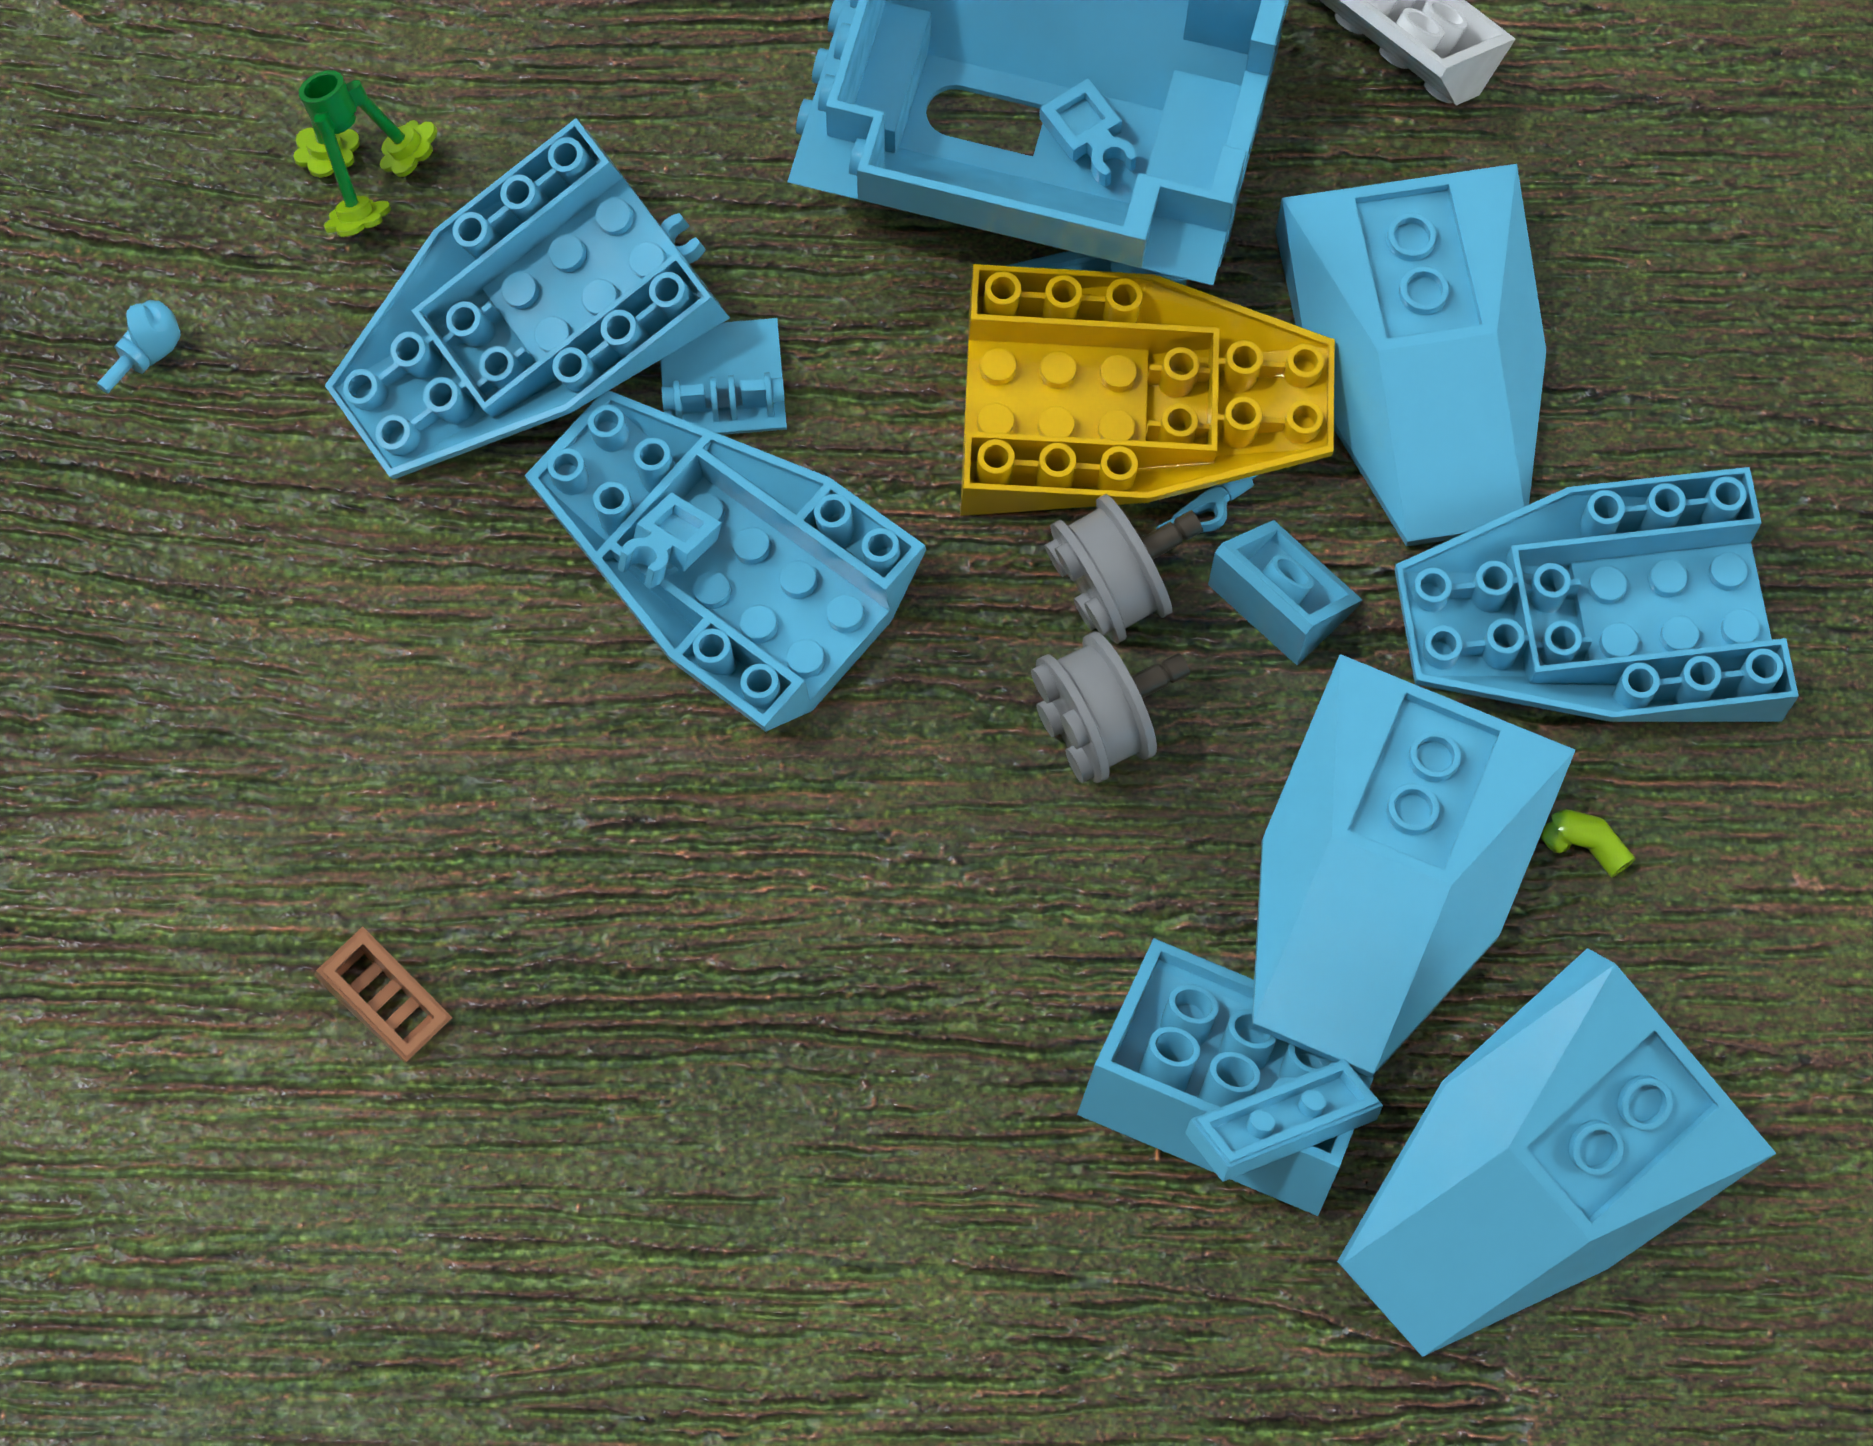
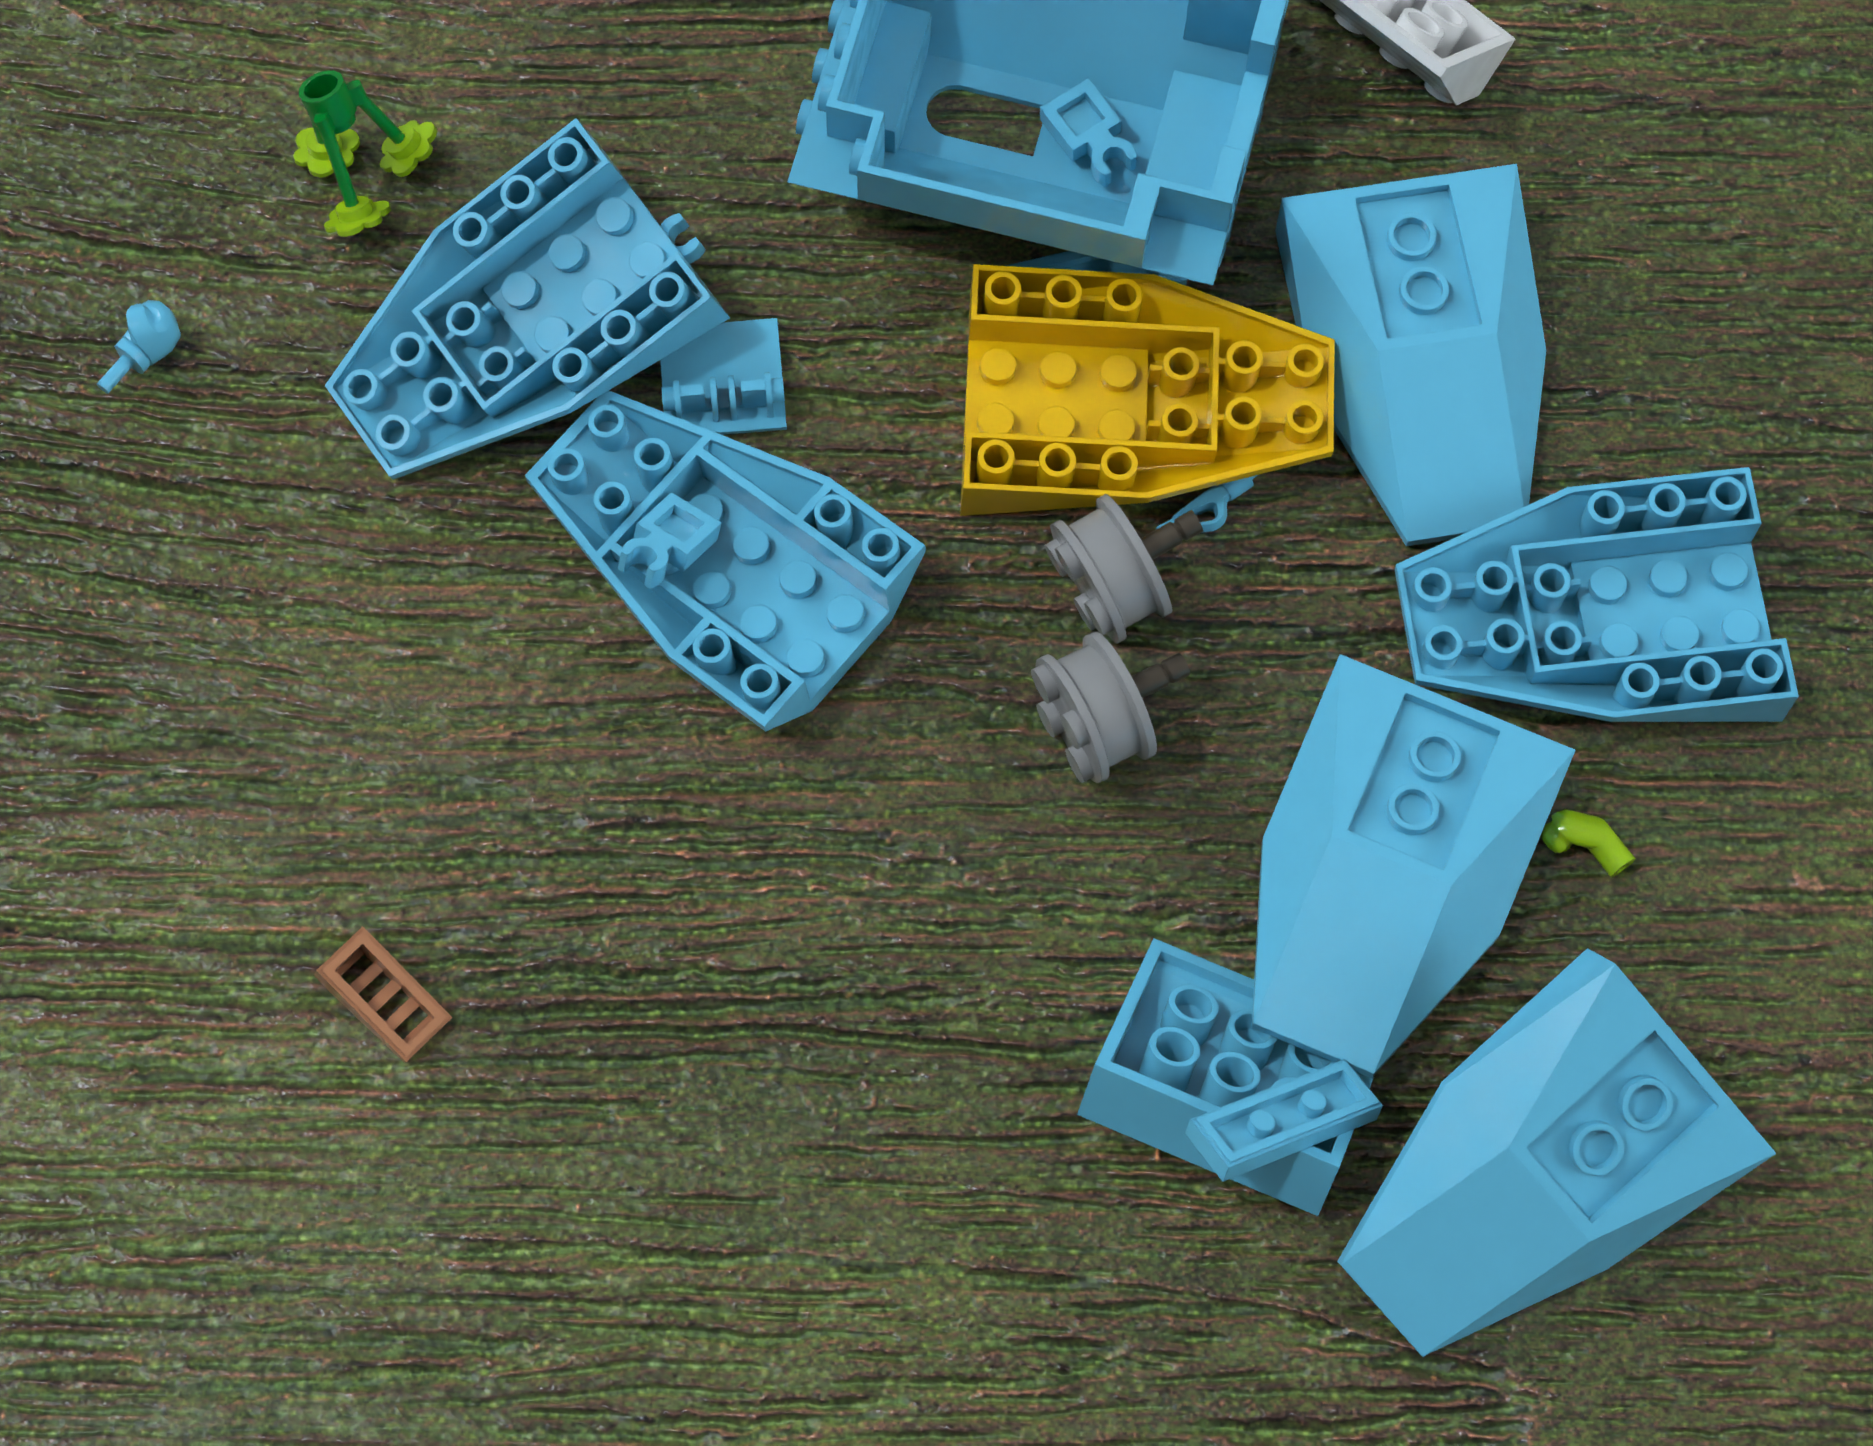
(1281, 589): medium azure slope -> none

